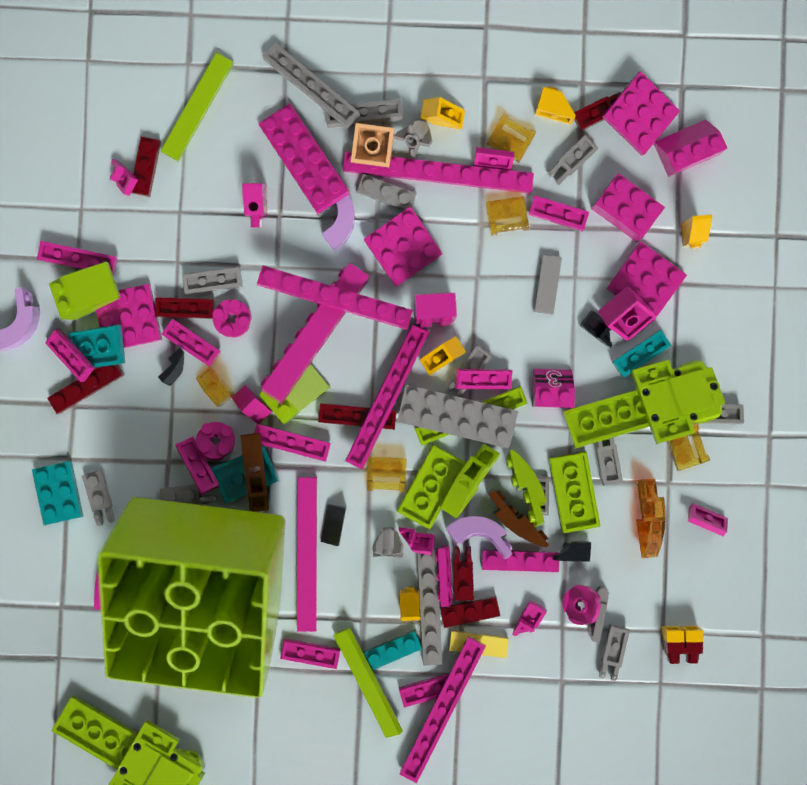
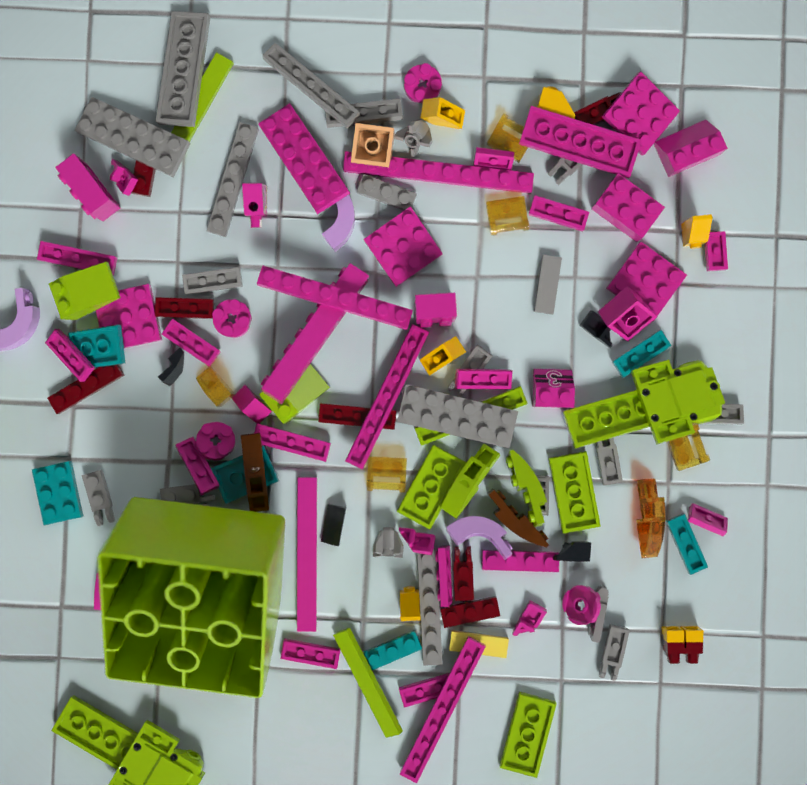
(87, 188): none -> dark pink brick
(132, 137): none -> light grey plate
(183, 69): none -> light grey plate
(232, 179): none -> light grey plate
(425, 73): none -> dark pink plate
(528, 734): none -> lime tile
(580, 142): none -> dark pink plate
(686, 544): none -> teal plate
(716, 252): none -> dark pink plate

